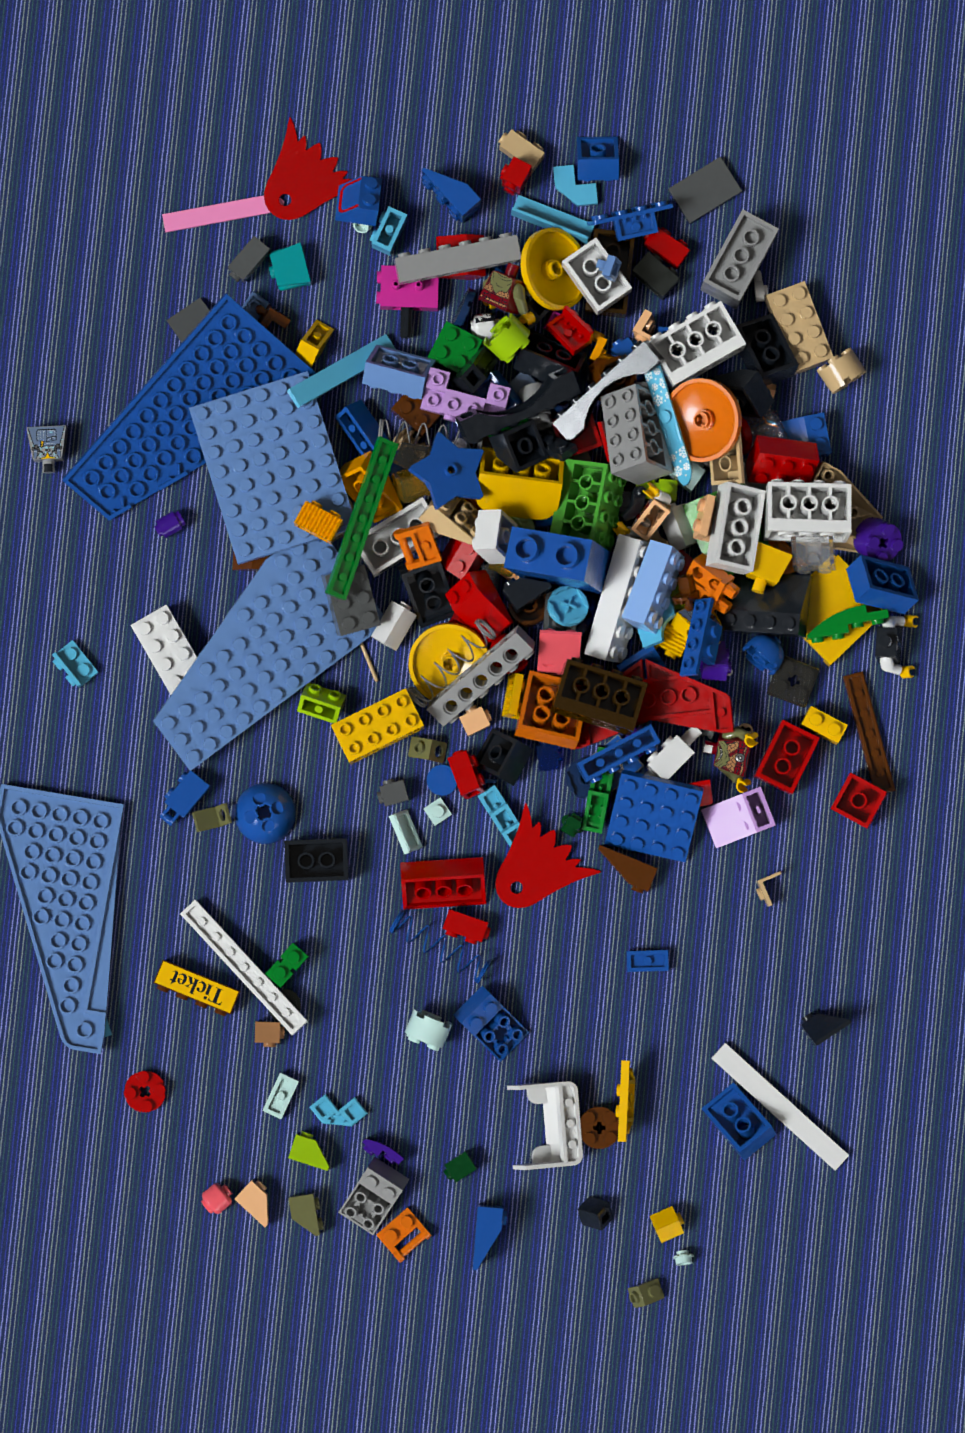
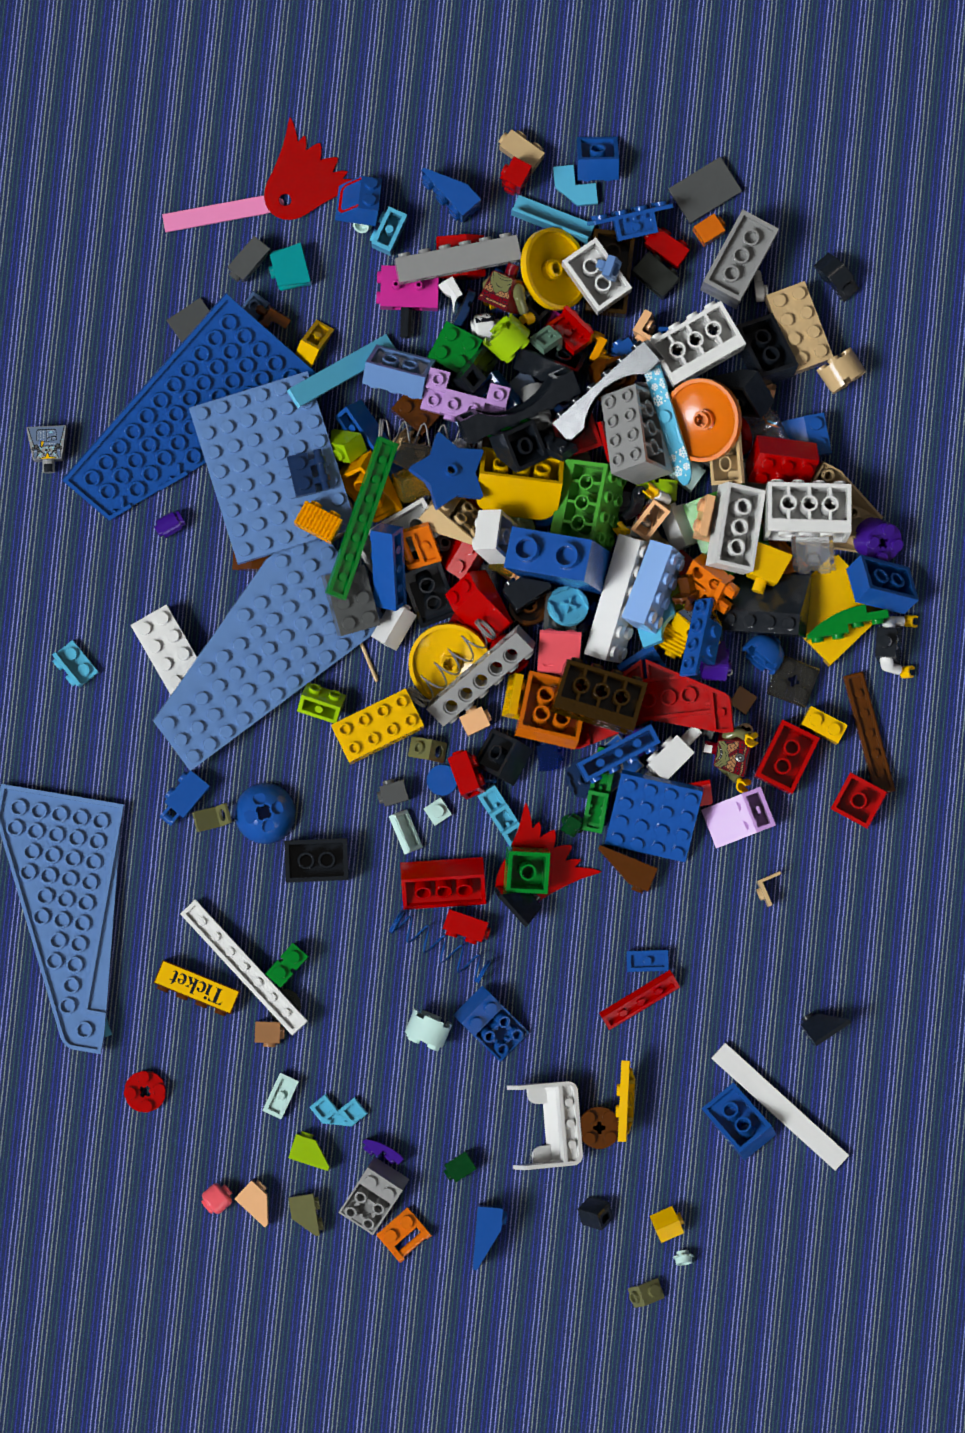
(302, 476): none -> dark blue plate
(347, 445): none -> lime slope
(388, 566): none -> blue brick
(443, 543): none -> dark grey pin
(451, 290): none -> white slope
(522, 905): none -> black slope
(526, 870): none -> green brick
(547, 339): none -> sand green bracket
(639, 1000): none -> red plate
(709, 229): none -> orange brick
(743, 700): none -> medium nougat tile
(836, 275): none -> black brick

